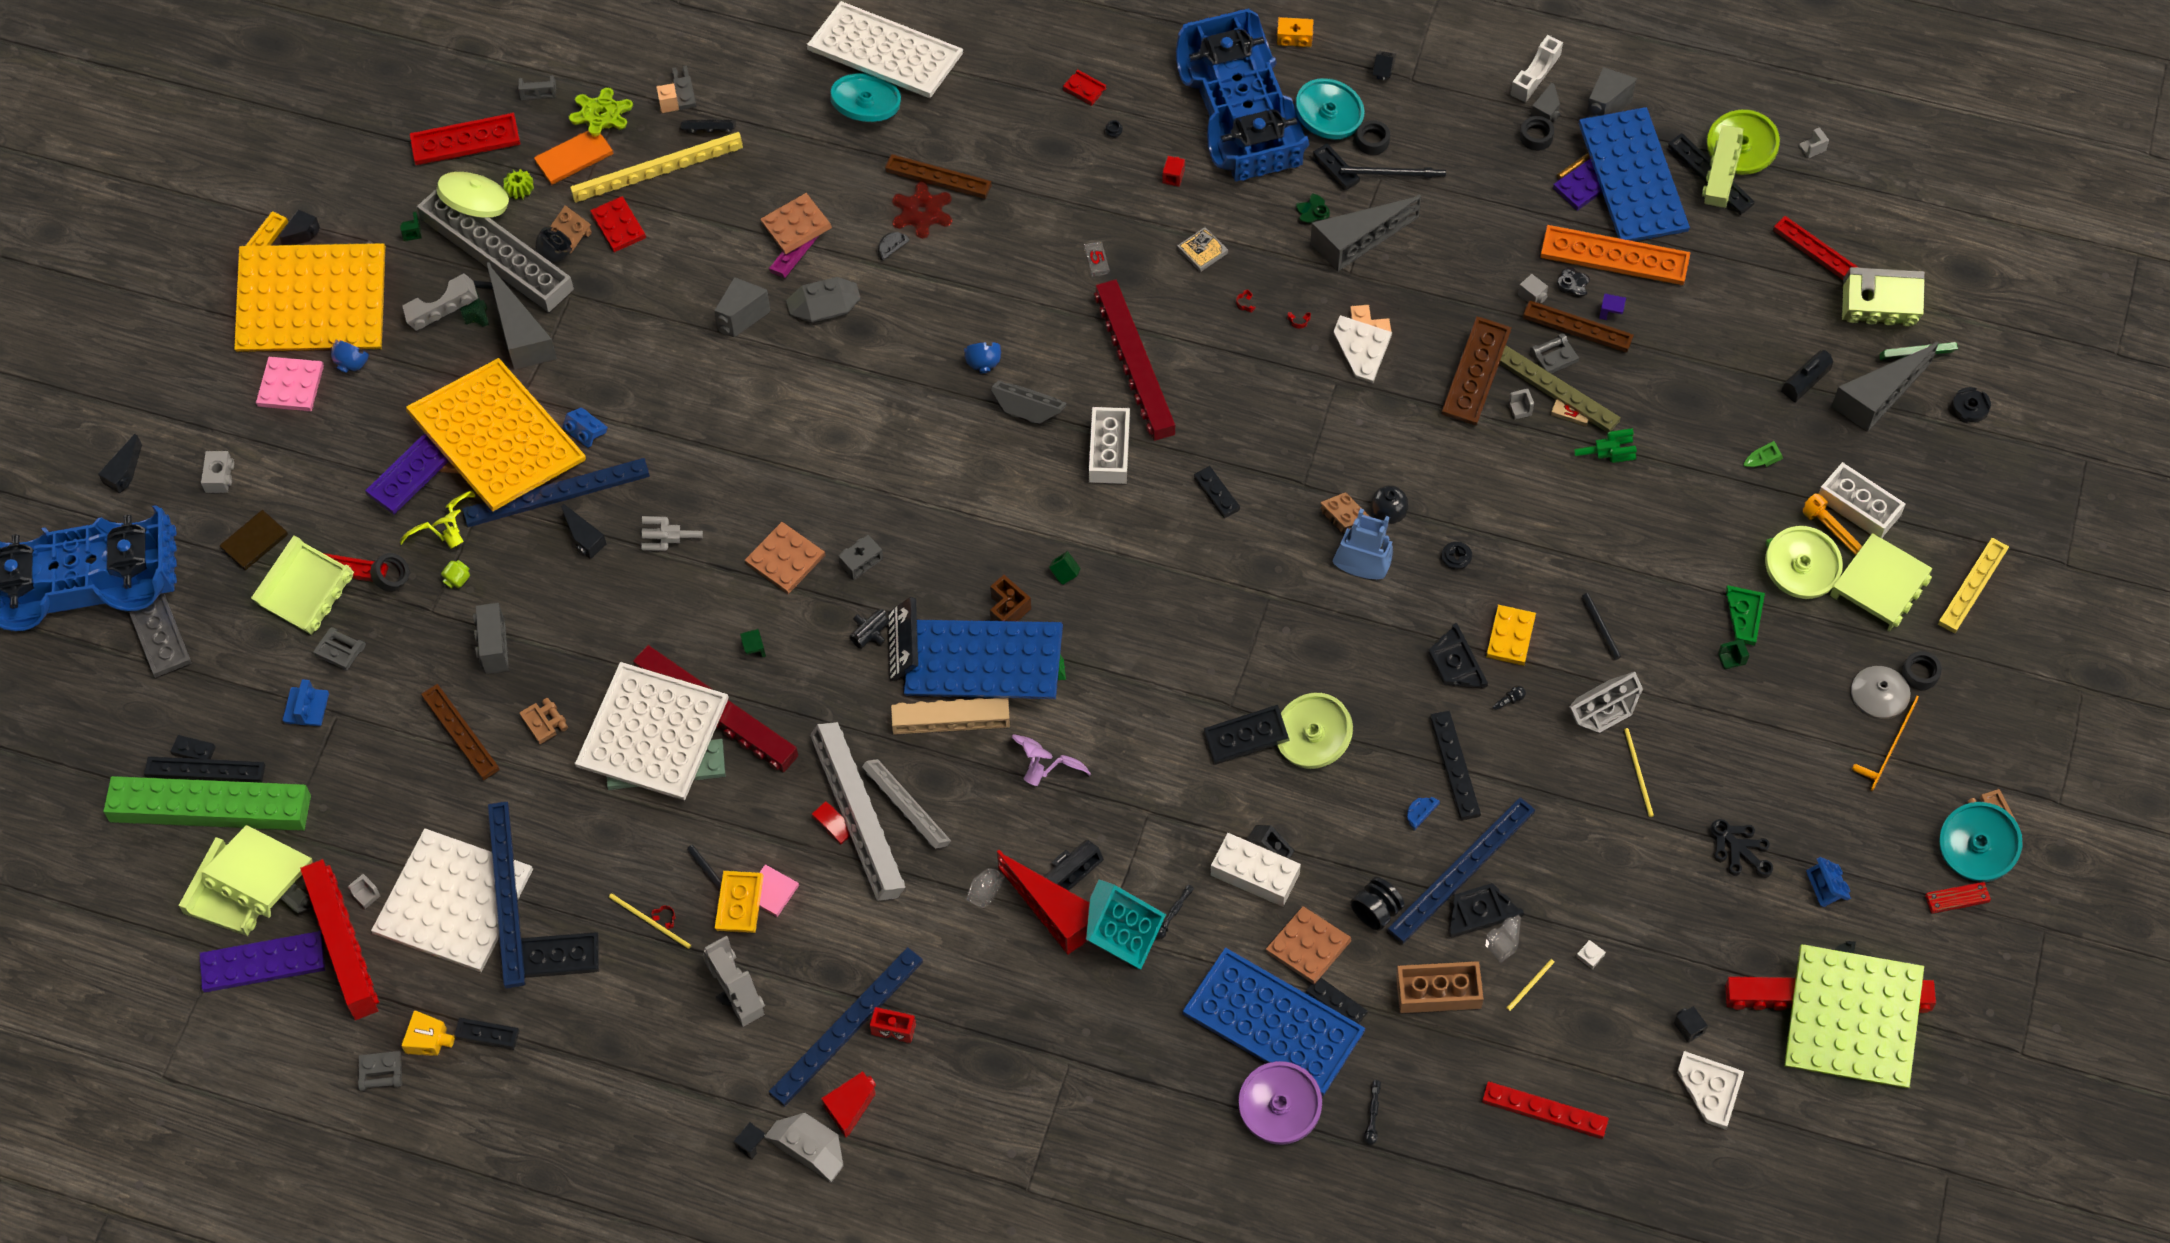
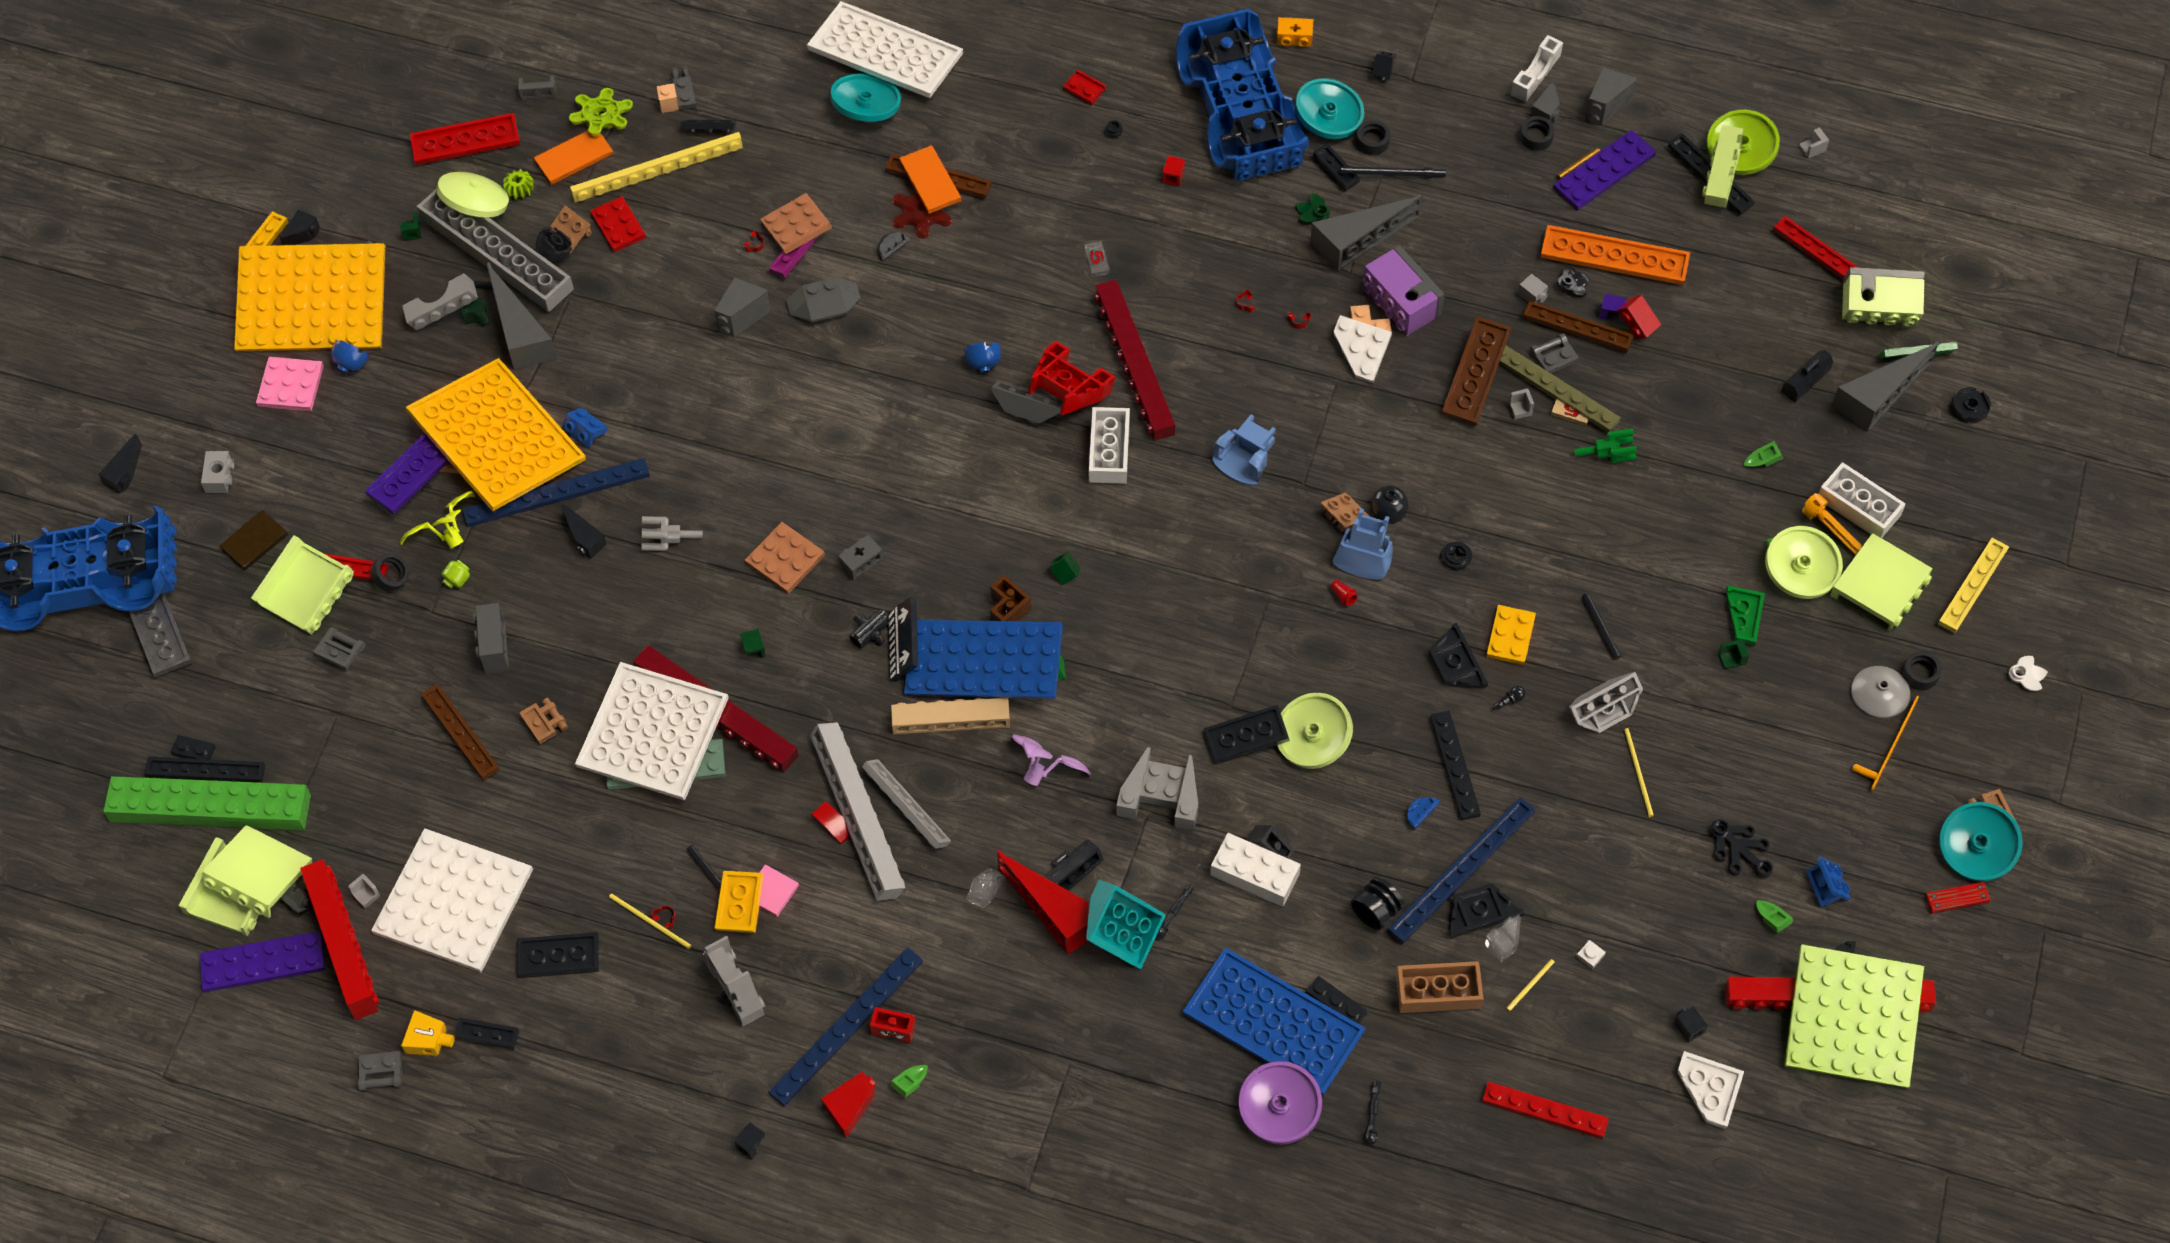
(306, 705): blue bracket -> none
(506, 895): dark blue plate -> none
(756, 249): none -> red piece
(808, 1143): light grey wedge -> none
(909, 1080): none -> bright green plate
(930, 179): none -> orange tile
(1068, 382): none -> red wedge
(1160, 786): none -> light grey wedge
(1202, 249): tile -> none
(1217, 492): black plate -> none
(1245, 457): none -> medium blue piece
(1308, 945): nougat plate -> none
(1344, 593): none -> red cone
(1403, 290): none -> medium lavender piece
(1634, 175): blue plate -> none
(1639, 317): none -> brick
(1774, 916): none -> bright green plate
(2030, 674): none -> white plate

